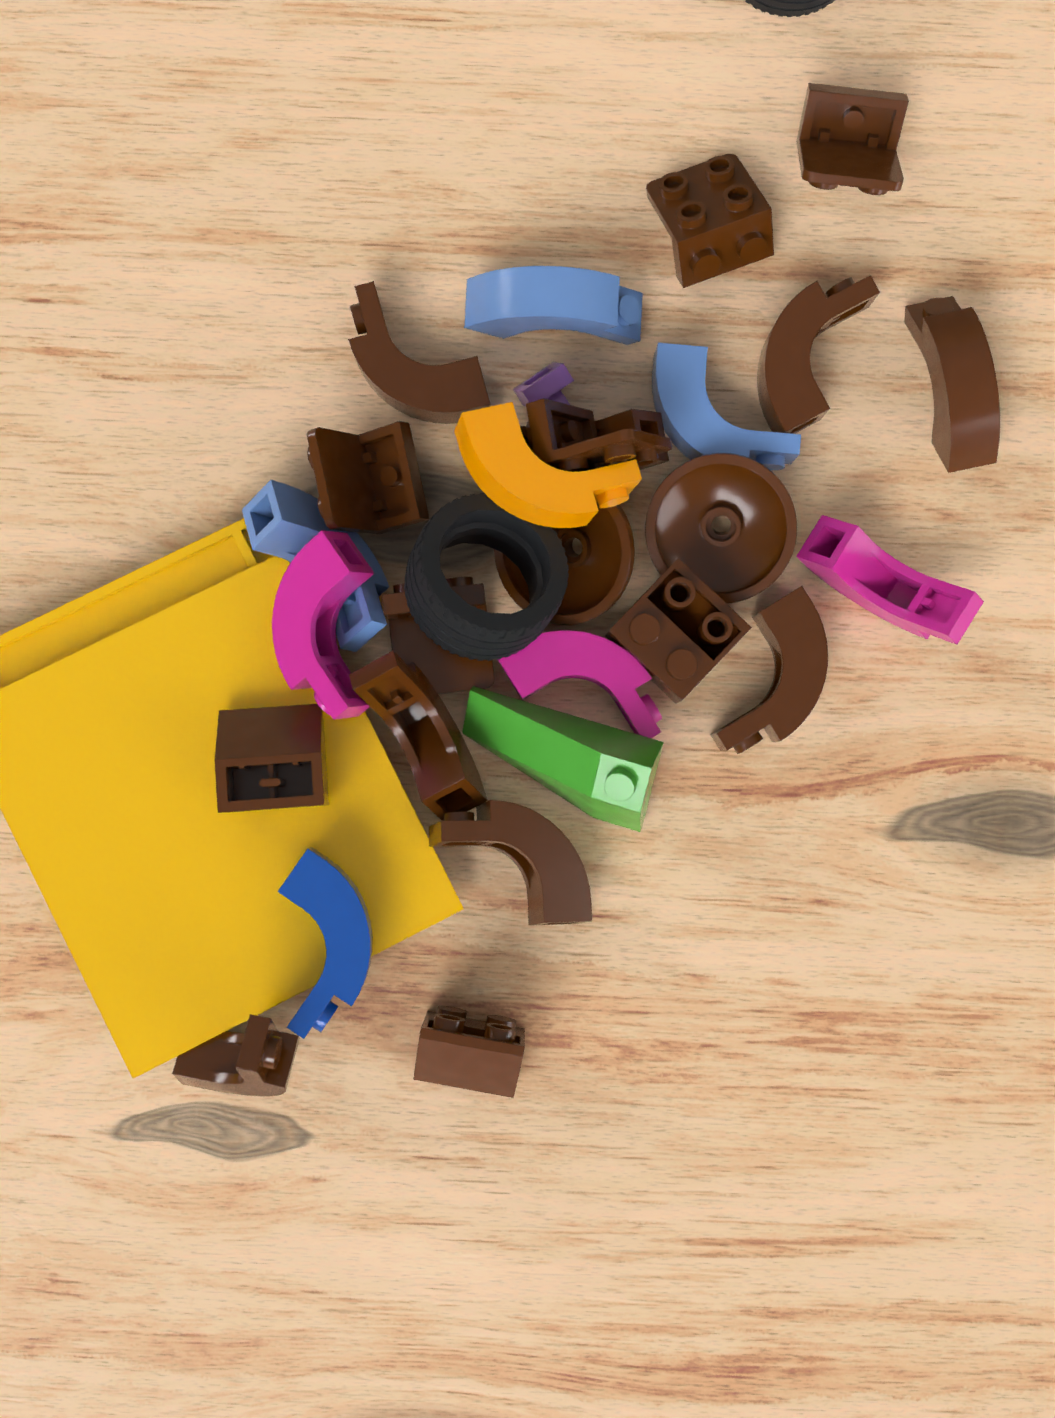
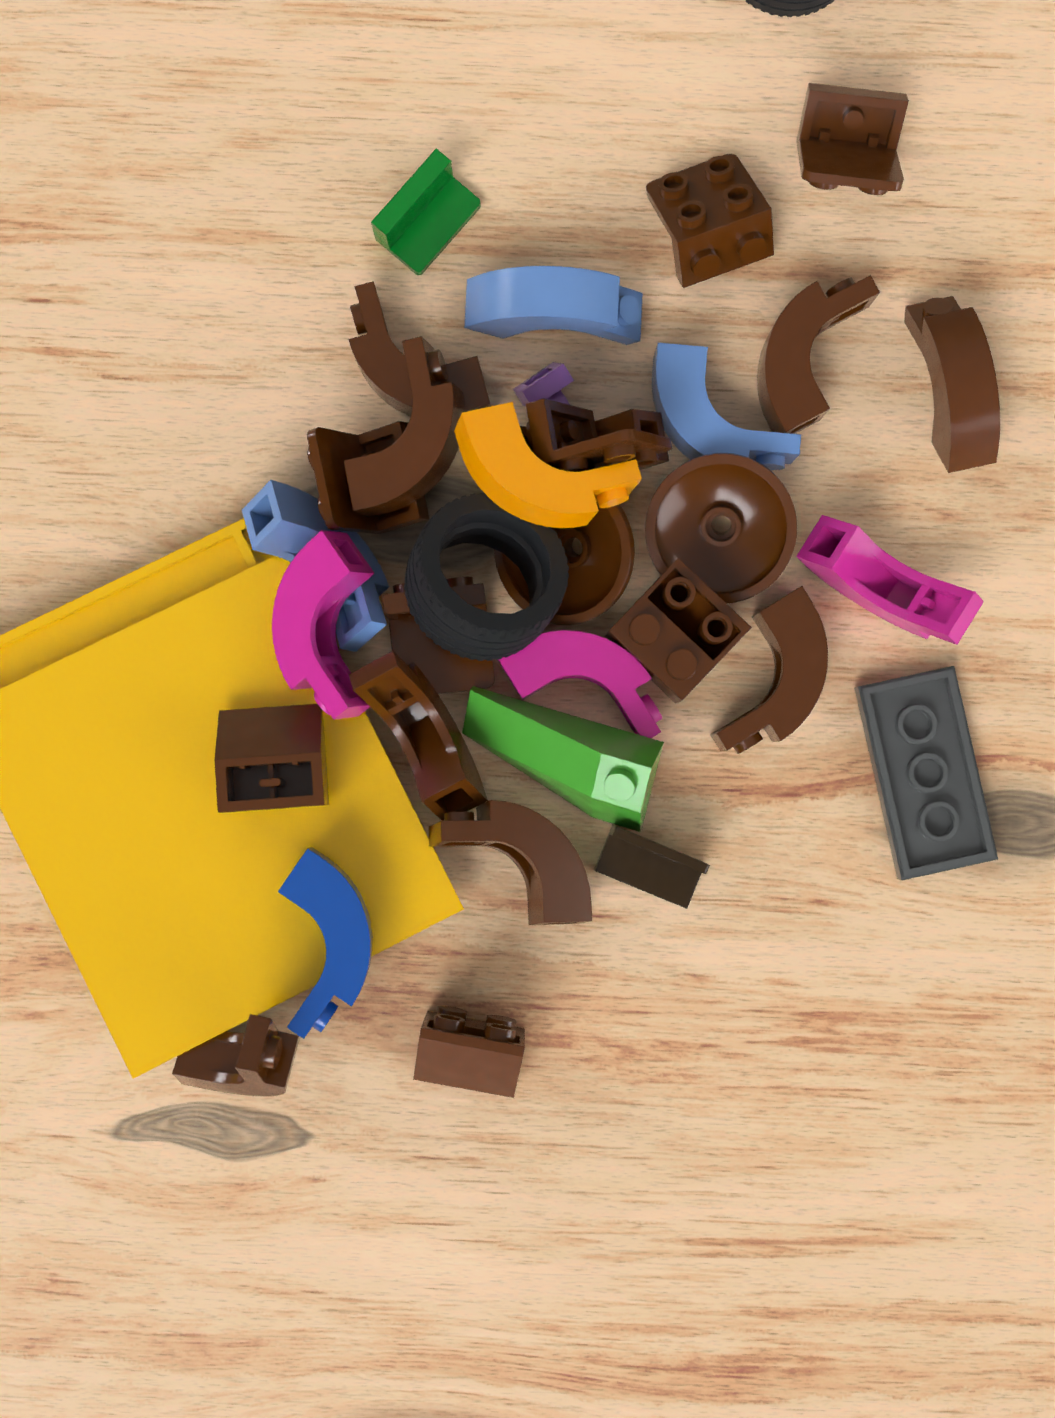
(425, 214): none -> green panel
(425, 448): none -> reddish brown arch
(650, 866): none -> dark brown panel
(926, 773): none -> dark grey tile

